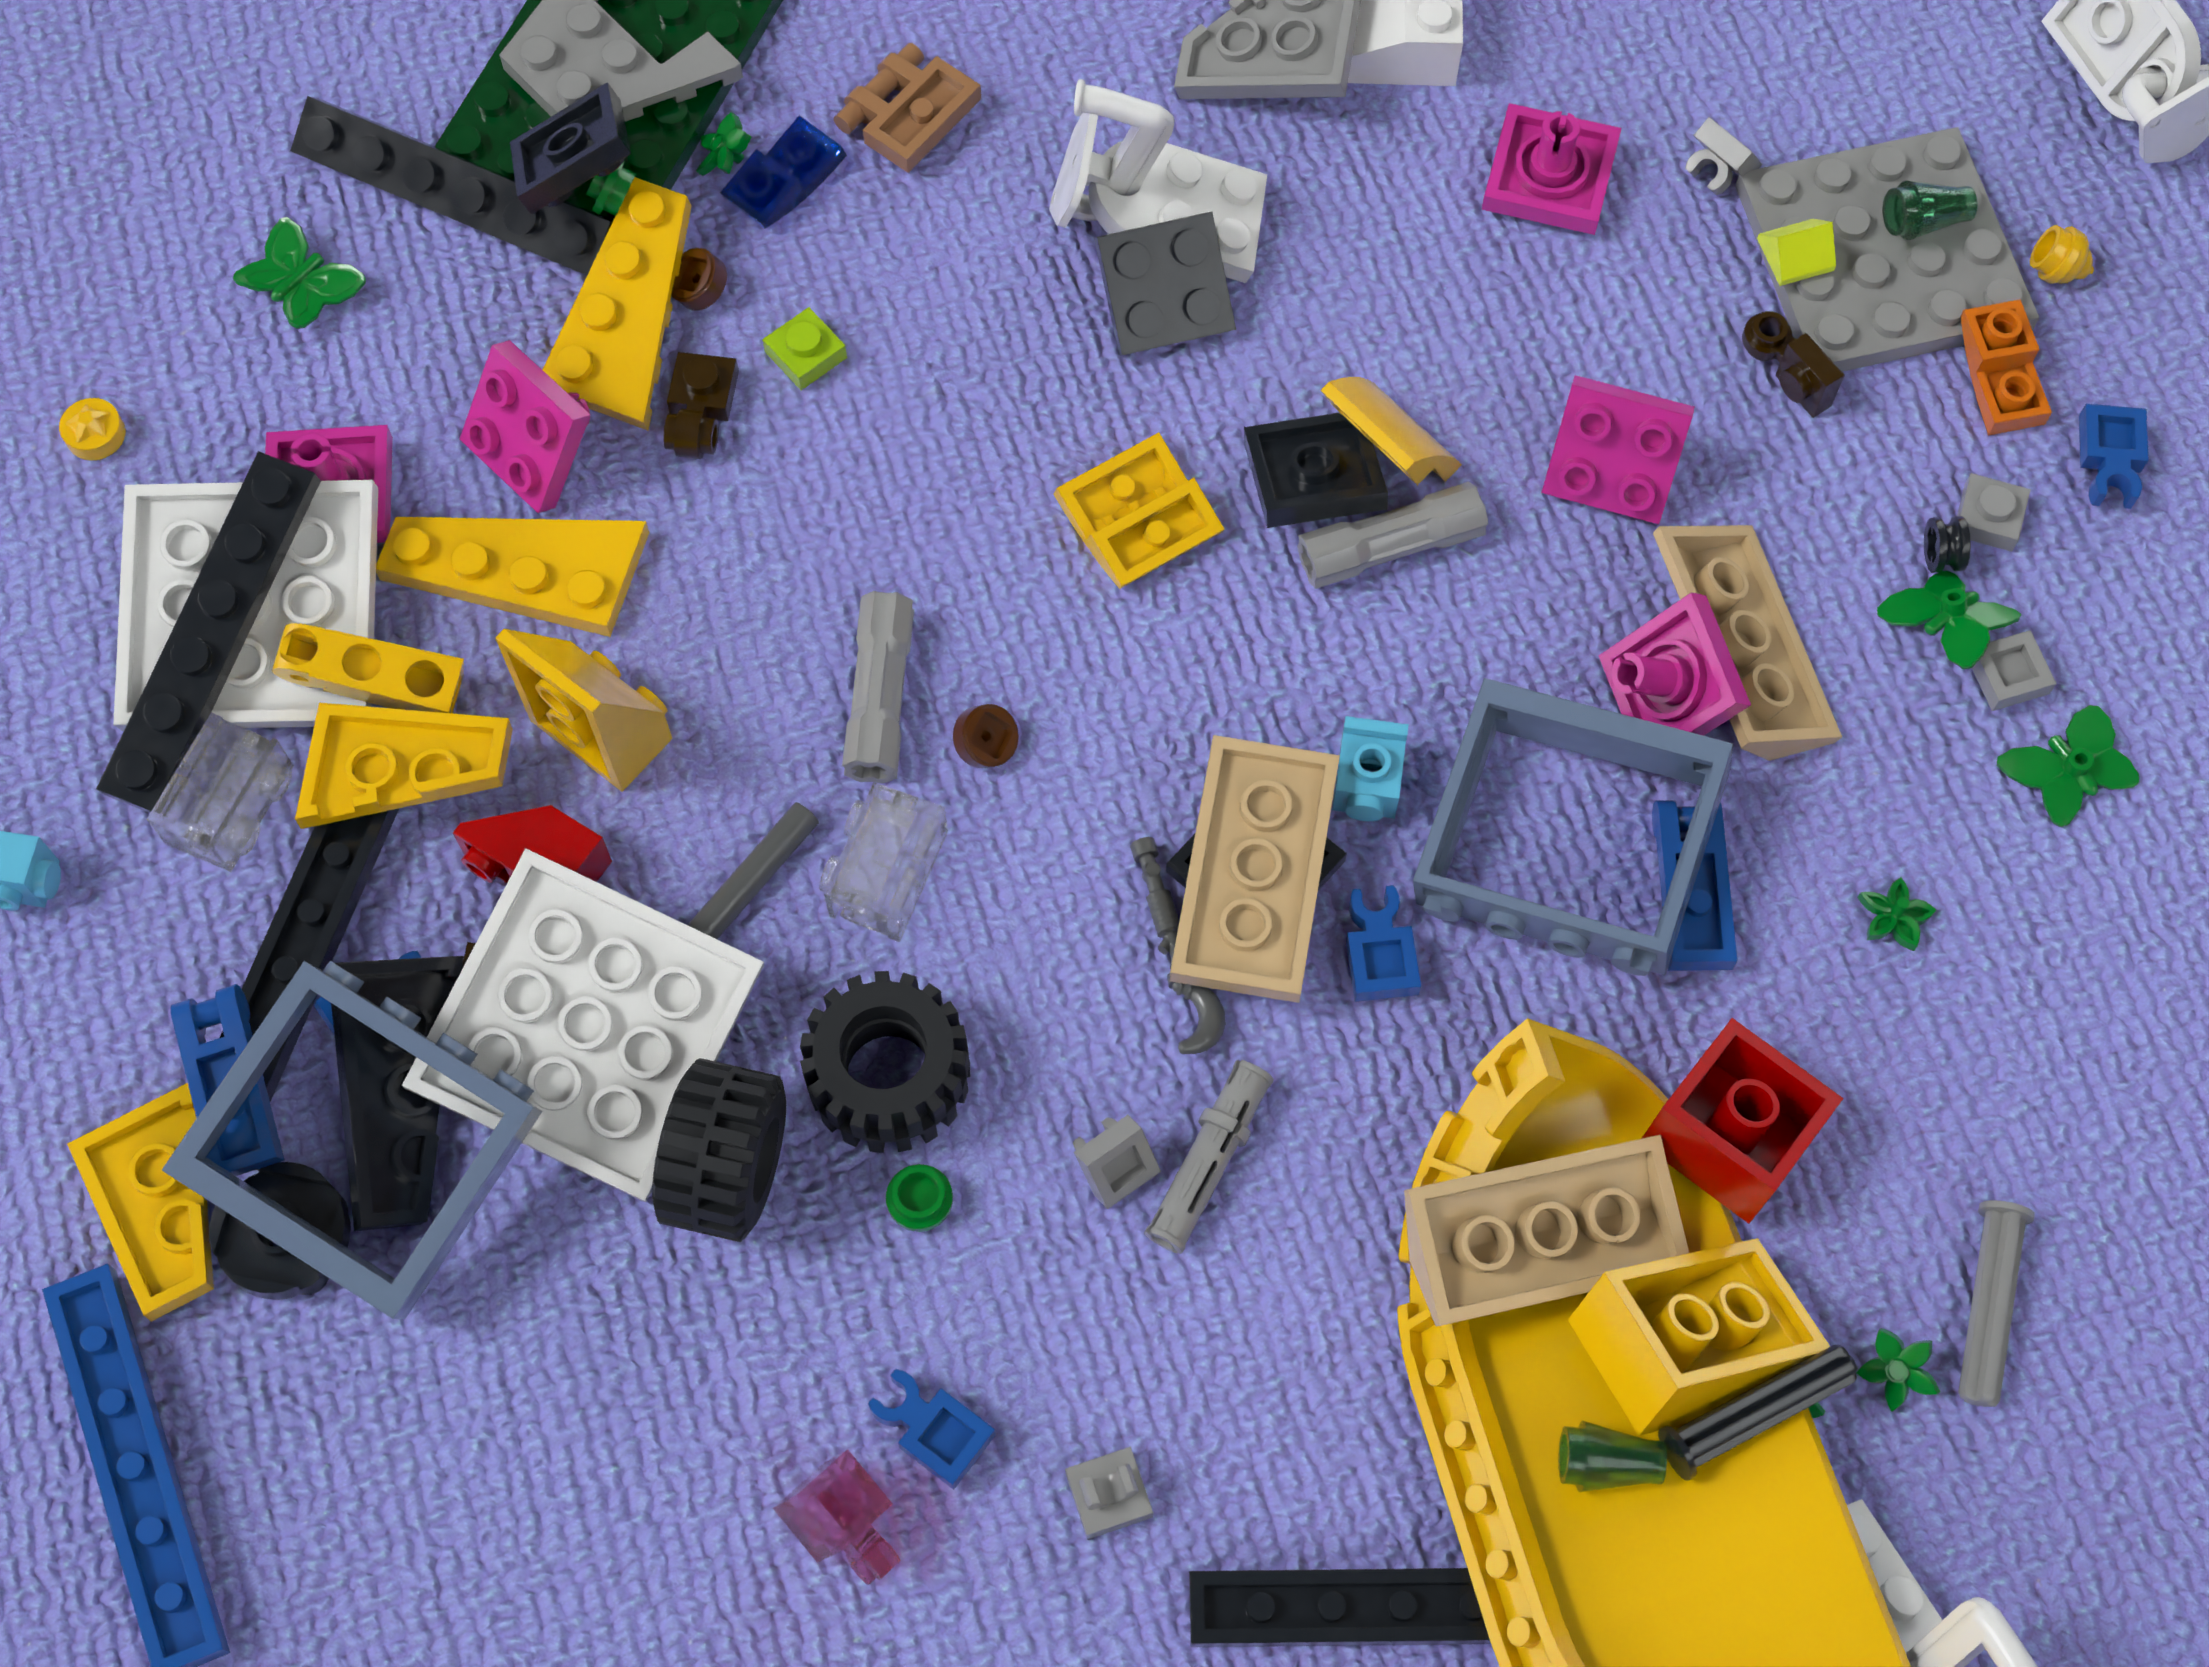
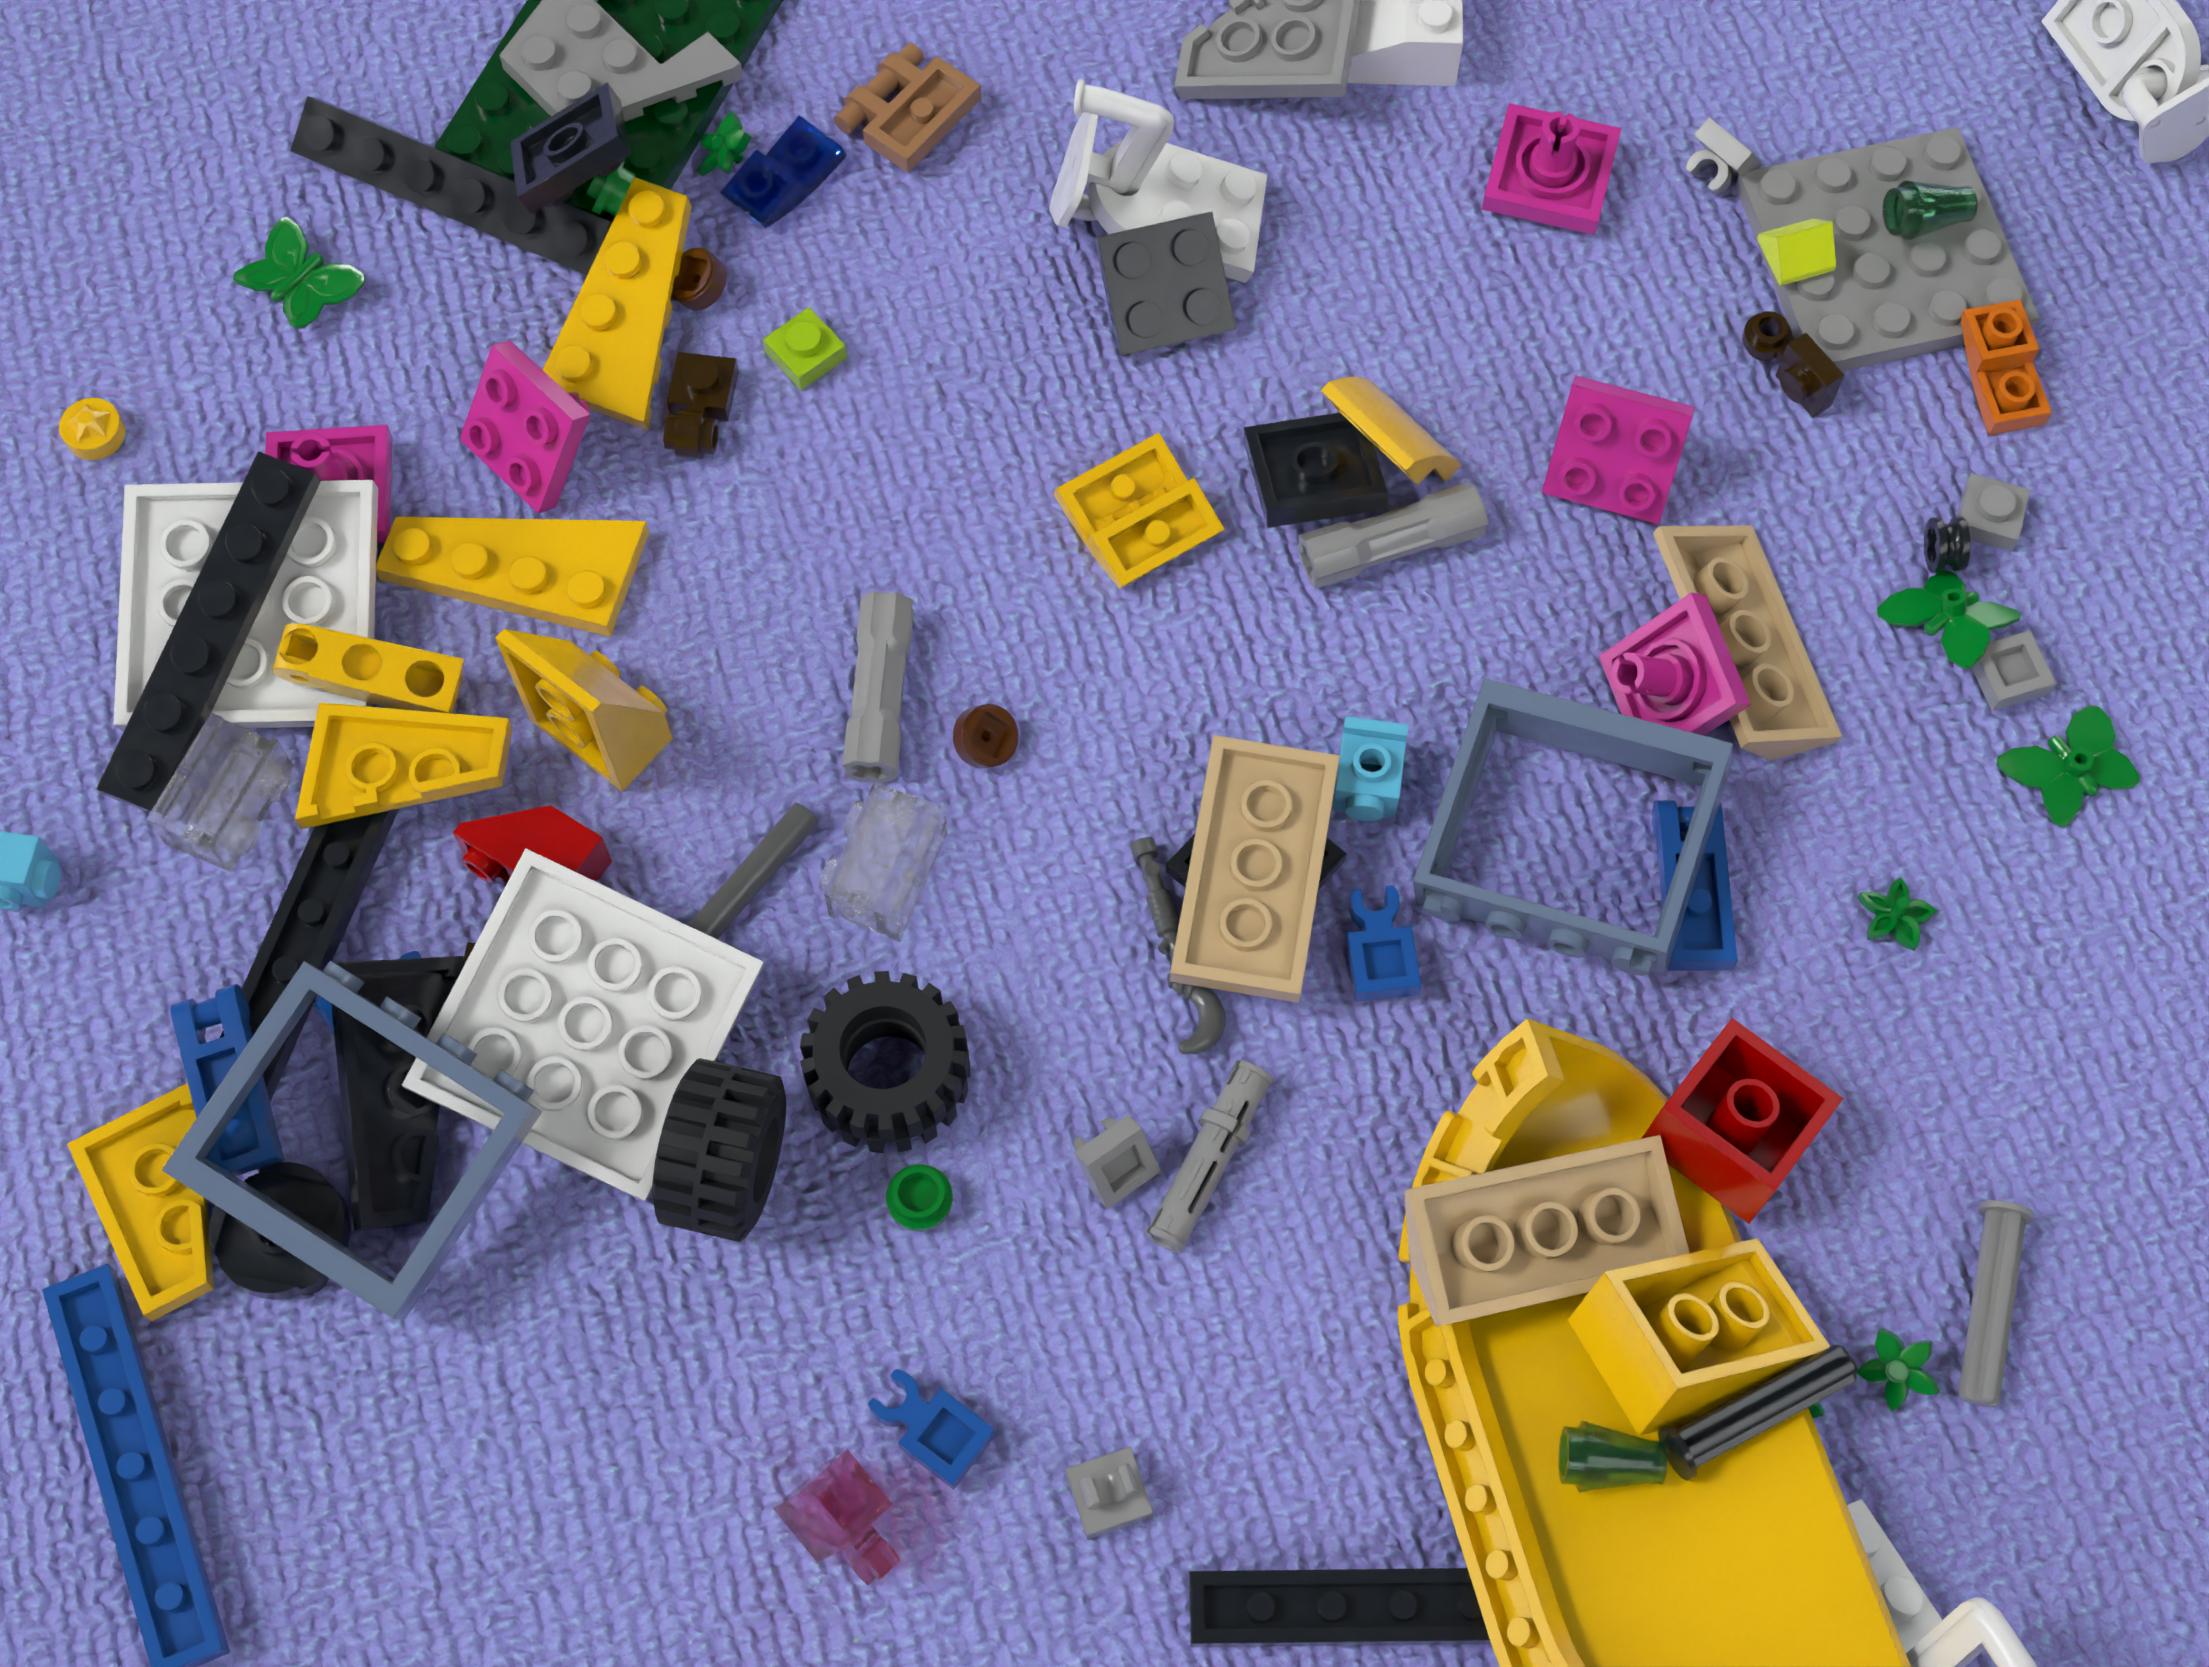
(2062, 255): yellow plate -> none
(2117, 445): blue plate -> none

